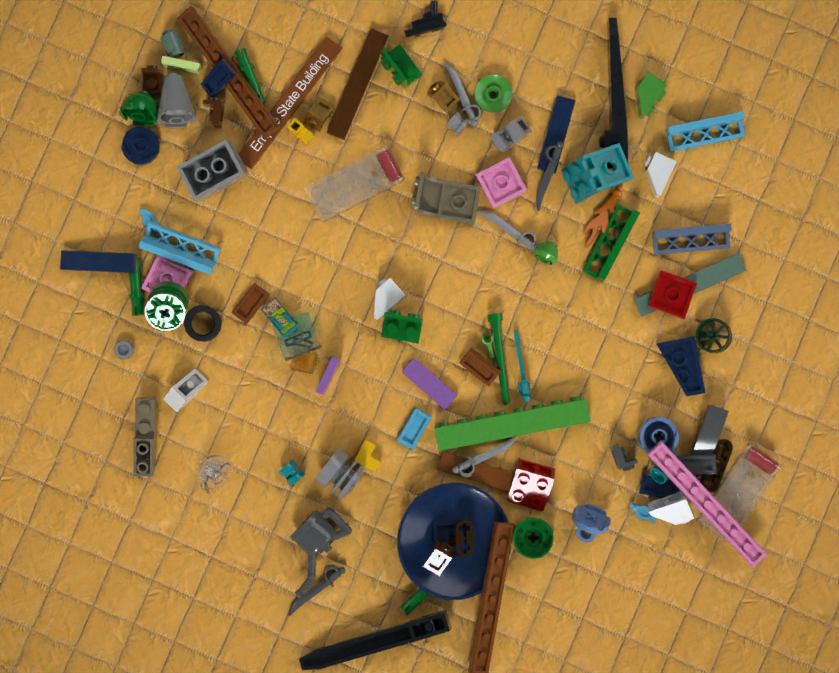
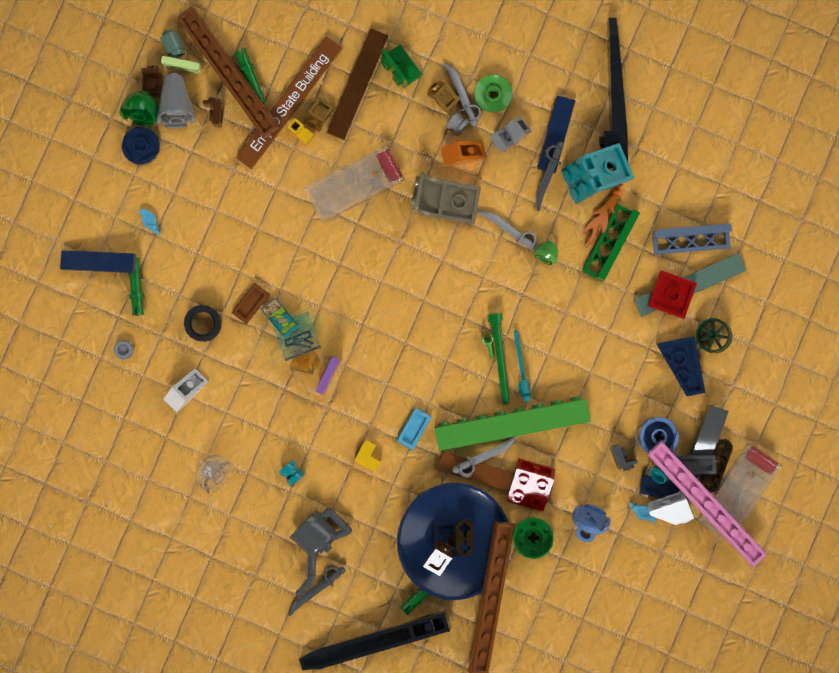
(145, 436): dark tan slope -> none
(166, 270): bright pink plate -> none
(166, 296): green wheel -> none
(177, 253): medium azure fence -> none
(212, 170): light grey brick -> none
(218, 78): dark blue tile -> none
(339, 474): light grey wheel -> none
(386, 297): white slope -> none
(402, 327): green bracket -> none
(429, 383): medium lavender tile -> none
(430, 23): black piece -> none
(463, 152): none -> orange slope
(480, 367): dark orange tile -> none
(501, 183): bright pink plate -> none
(647, 93): bright green slope -> none
(658, 172): white slope -> none
(715, 122): medium azure fence -> none

